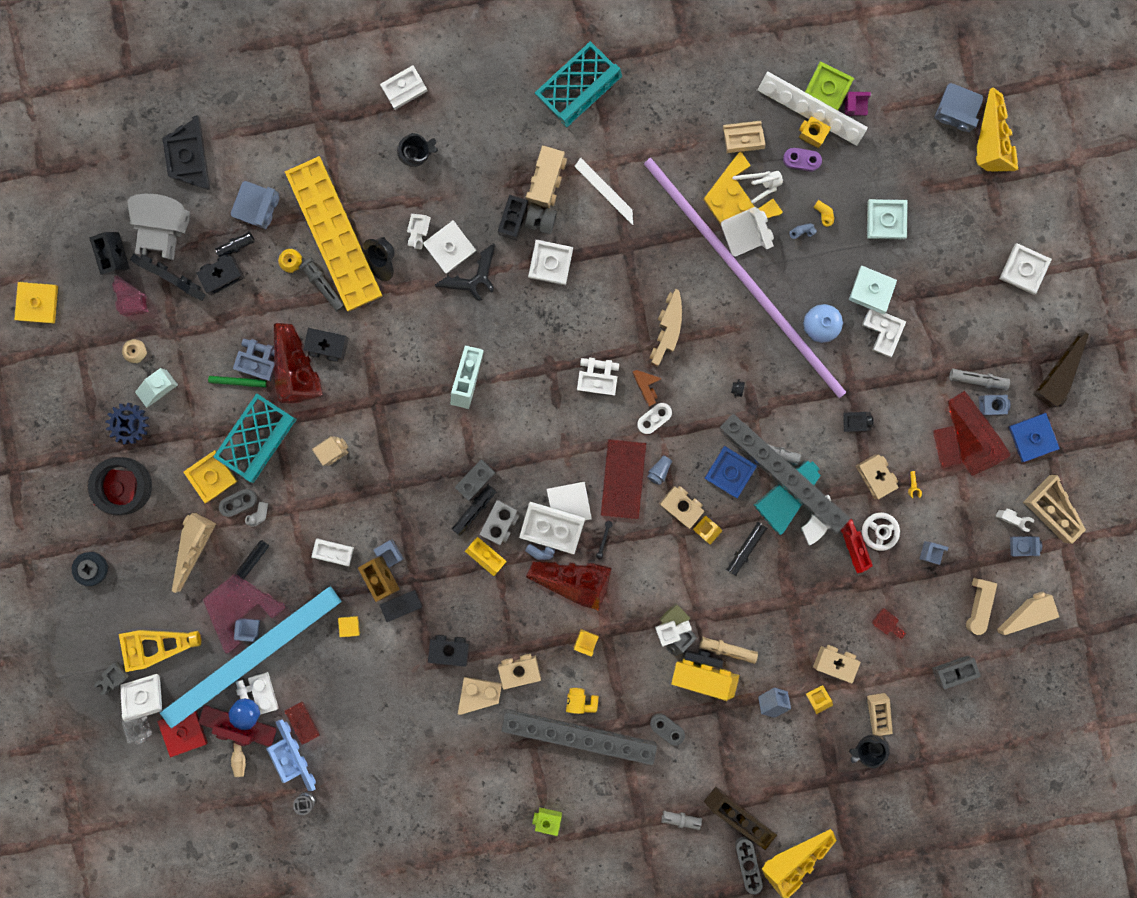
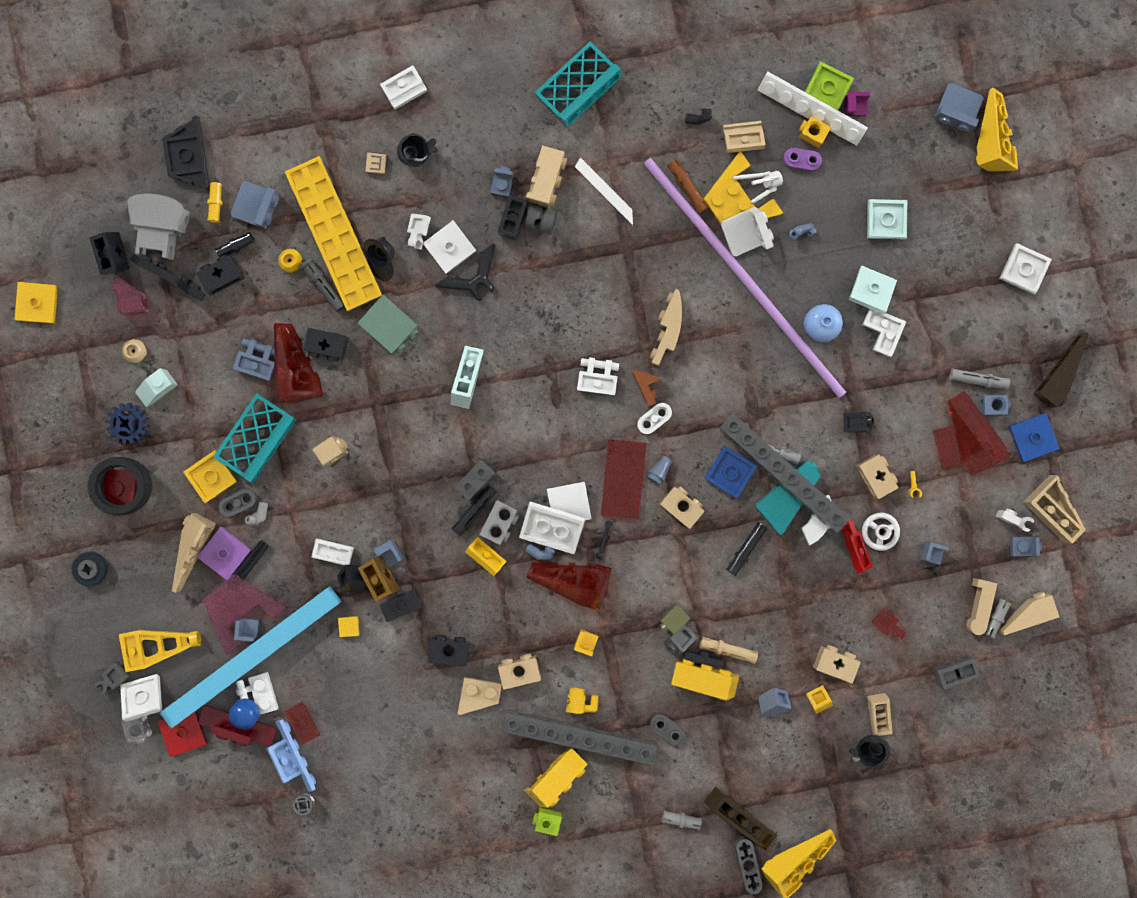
(214, 202): none -> yellow pin
(224, 553): none -> medium lavender plate
(237, 381): green bar -> none
(238, 761): tan piece -> none
(351, 579): none -> black panel
(376, 163): none -> tan tile
(389, 325): none -> sand green panel
(502, 181): none -> sand blue bracket
(550, 262): white plate -> none
(557, 778): none -> yellow wedge
(670, 632): white plate -> none
(685, 182): none -> dark orange pin
(699, 119): none -> black arm
(707, 530): yellow slope -> none
(738, 388): black plate -> none
(826, 213): yellow arm -> none
(997, 618): none -> light grey pin

